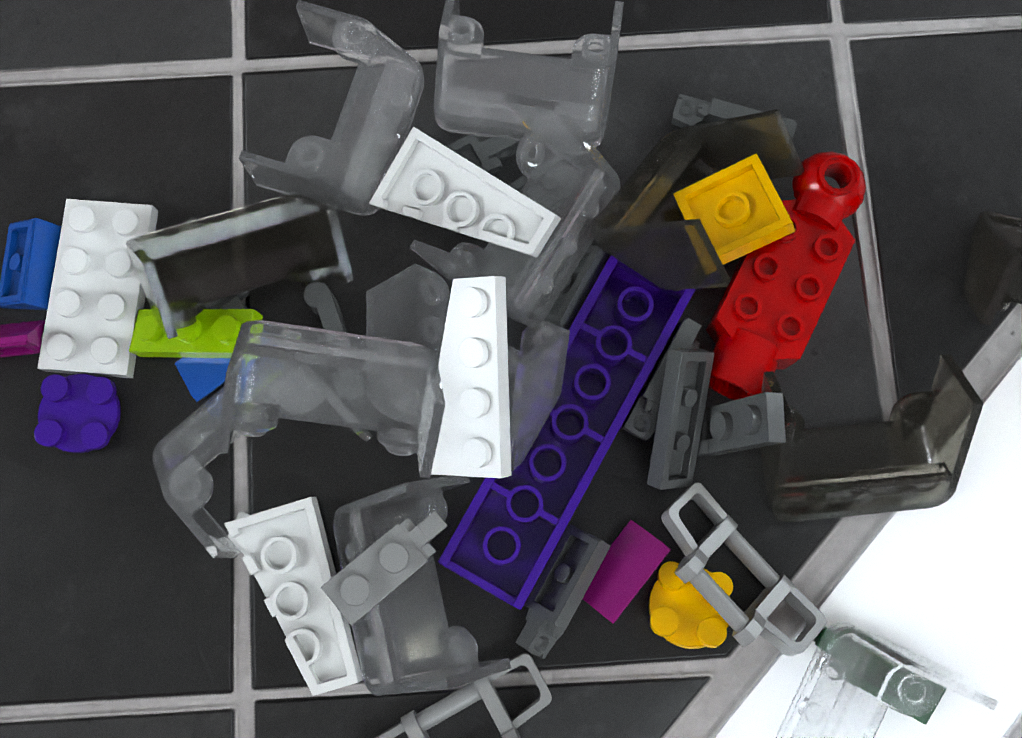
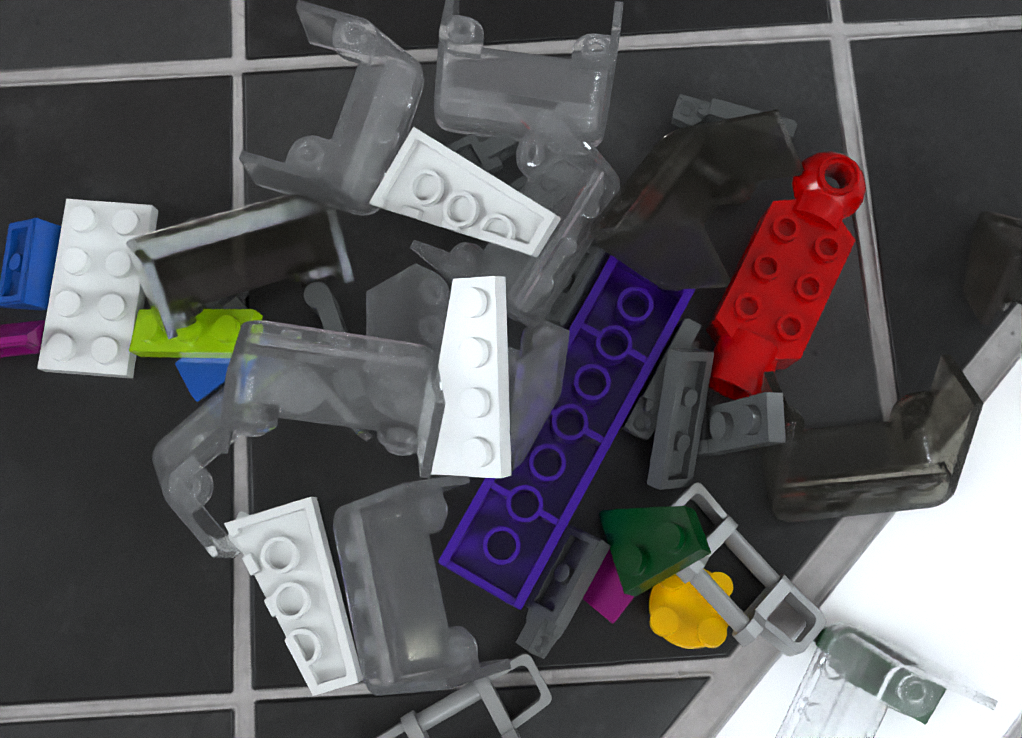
(77, 412): dark purple piece -> none
(383, 567): light grey hinge -> none
(652, 543): none -> dark green wing
(737, 209): yellow plate -> none

